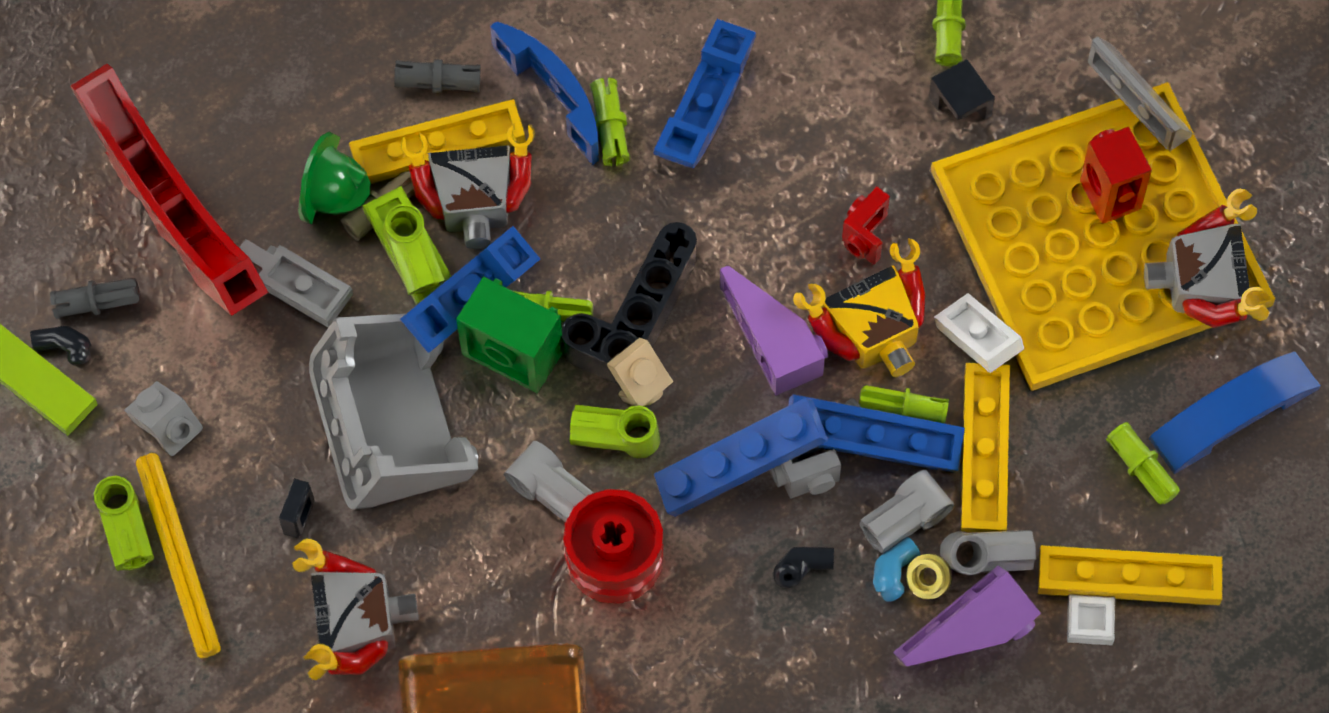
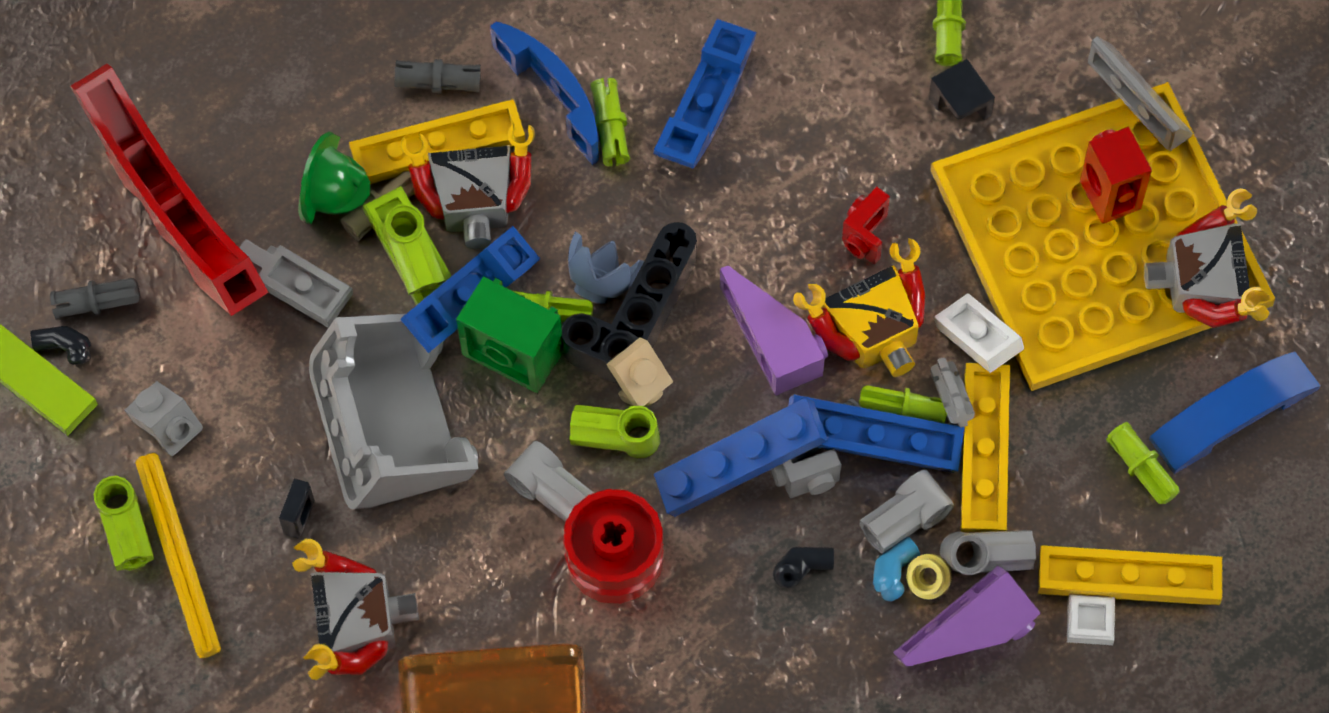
(599, 274): none -> sand blue piece
(952, 392): none -> light grey axle

